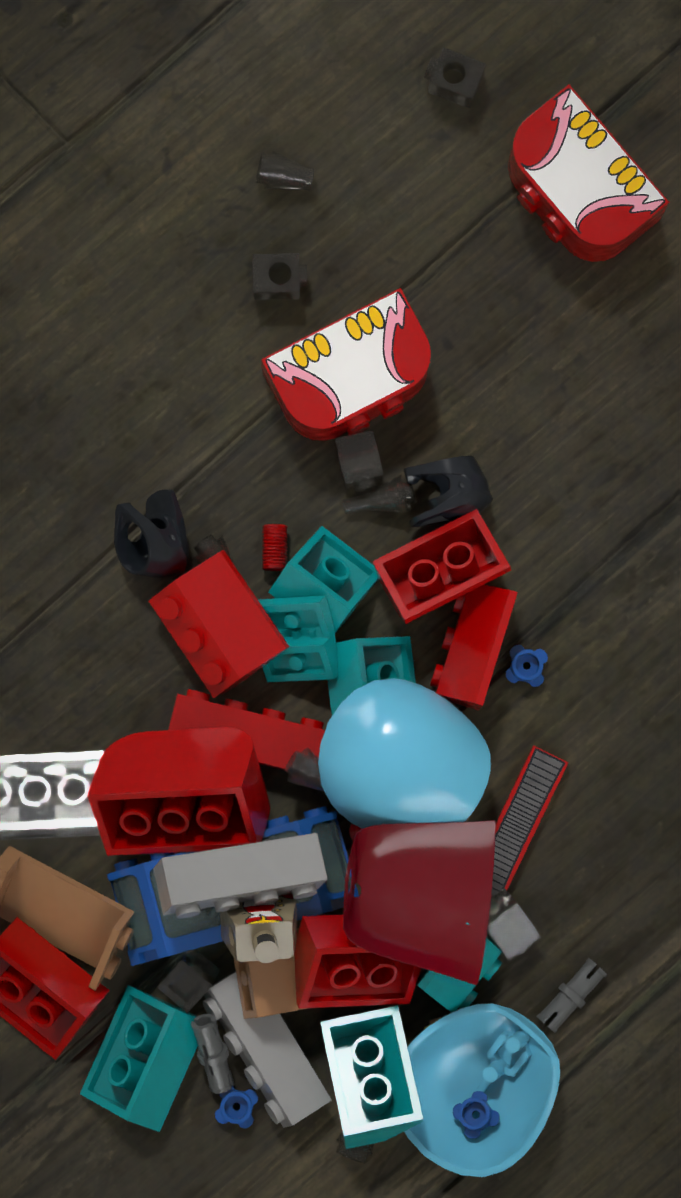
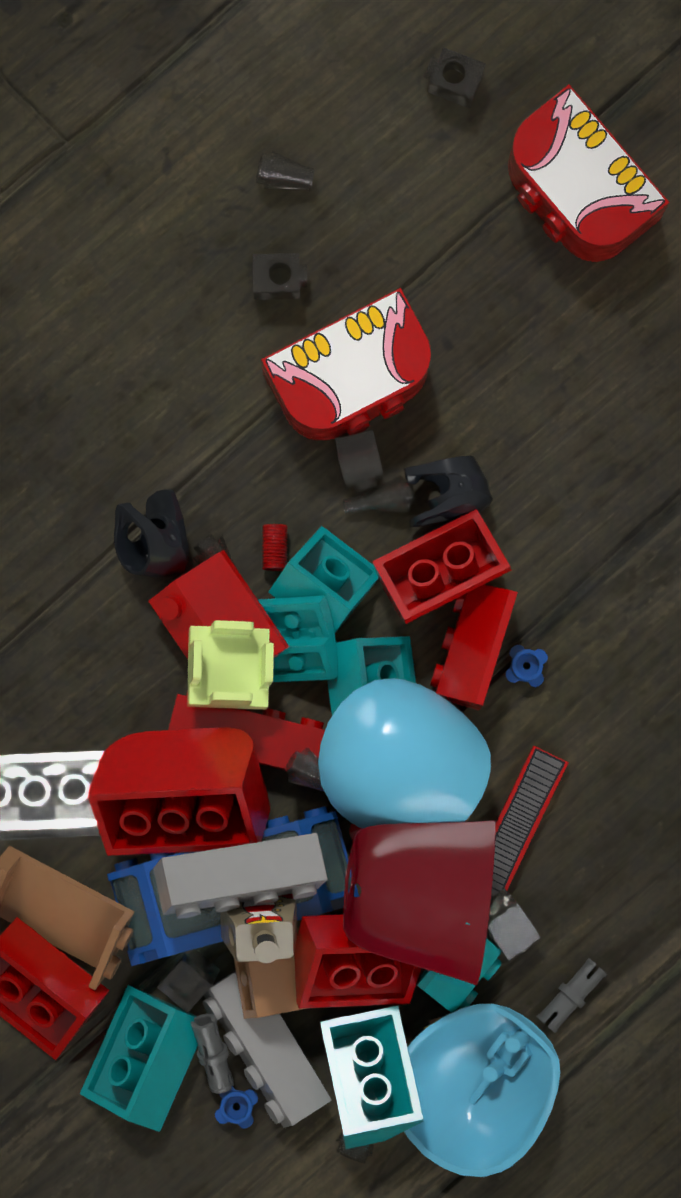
(229, 666): none -> yellowish green panel
(465, 1111): blue plate -> none

